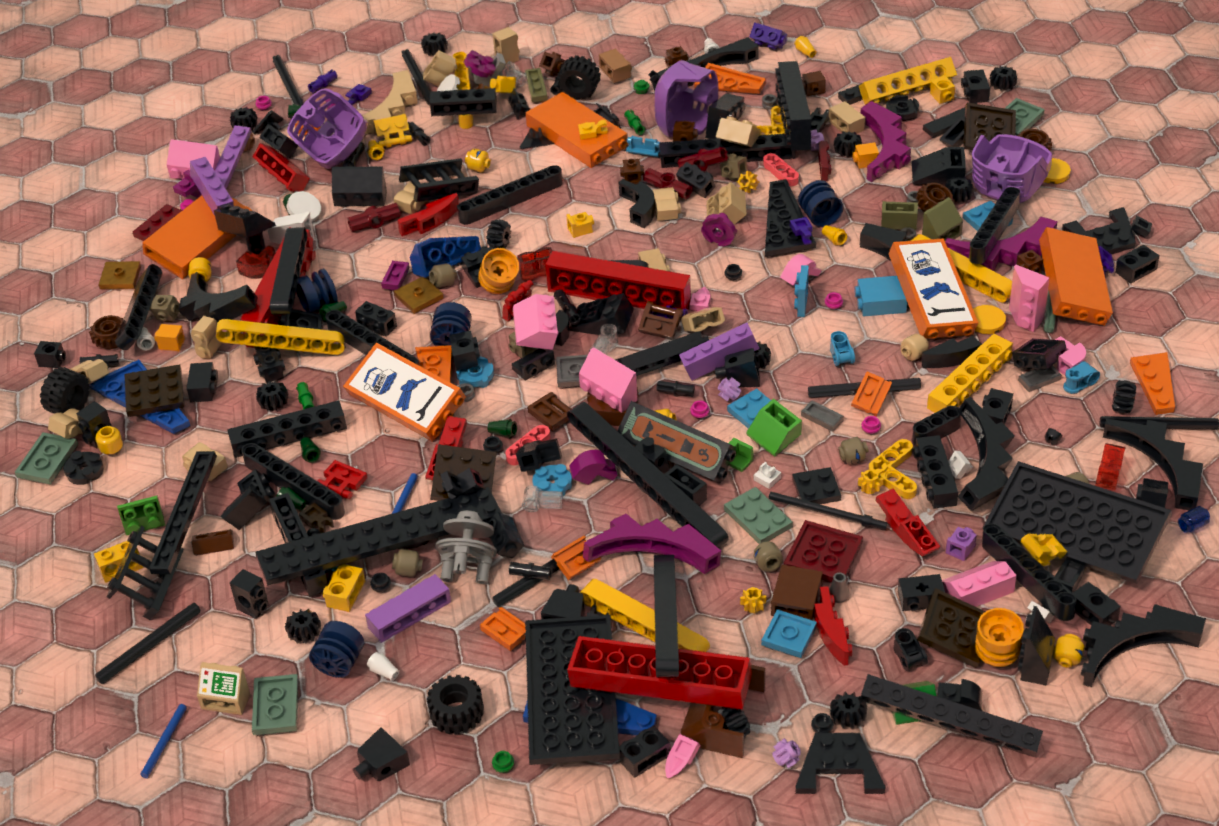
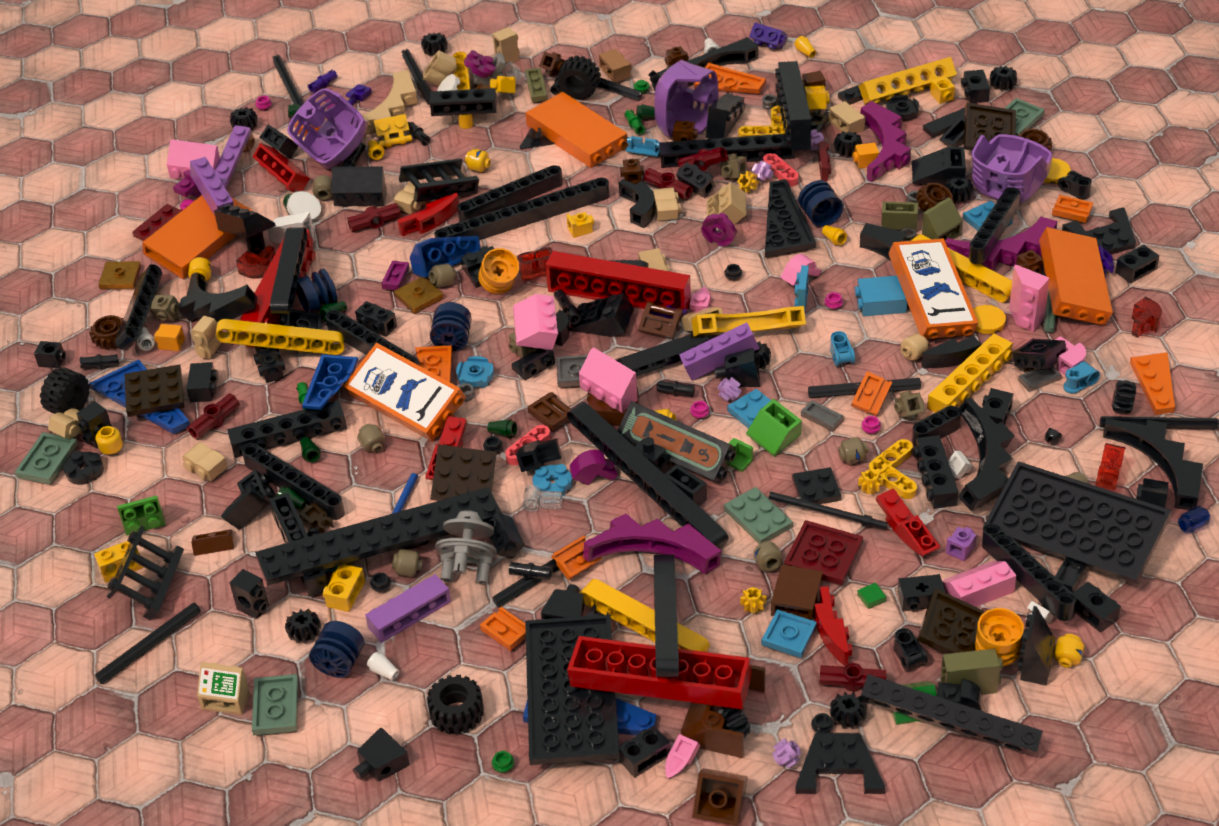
(92, 370): tan brick -> none
(163, 741): blue bar -> none
(183, 513): black plate -> none
(213, 416): none -> dark red piece
(272, 119): black piece -> none
(272, 395): black gear -> none
(322, 187): none -> dark tan head
(328, 378): none -> blue wedge
(346, 476): red plate -> none
(371, 438): none -> dark tan head
(463, 483): black brick -> none
(464, 350): black brick -> none
(498, 234): black gear -> none
(515, 297): red plate -> none
(518, 103): black hinge -> none
(529, 211): none -> black beam
(590, 130): yellow plate -> none
(605, 113): black hinge -> none
(607, 339): clear piece -> none
(619, 89): none -> black axle
(645, 112): none -> dark green cone
(719, 796): none -> reddish brown slope
(737, 132): tan slope -> none
(758, 321): none -> yellow arch
(763, 171): none -> lavender gear
(767, 475): white tile -> none
(802, 227): dark purple plate -> none
(816, 97): none -> yellow brick
(839, 588): flat silver cone -> none
(850, 676): none -> dark red piece
(871, 595): none -> green tile
(909, 404): none -> dark tan brick
(977, 666): none -> olive brick
(1043, 547): yellow cylinder -> none
(1072, 208): none -> orange plate
(1076, 185): none -> black piece
(1141, 226): black plate -> none
(1146, 316): none -> clear red brick
(1158, 627): black arch -> none

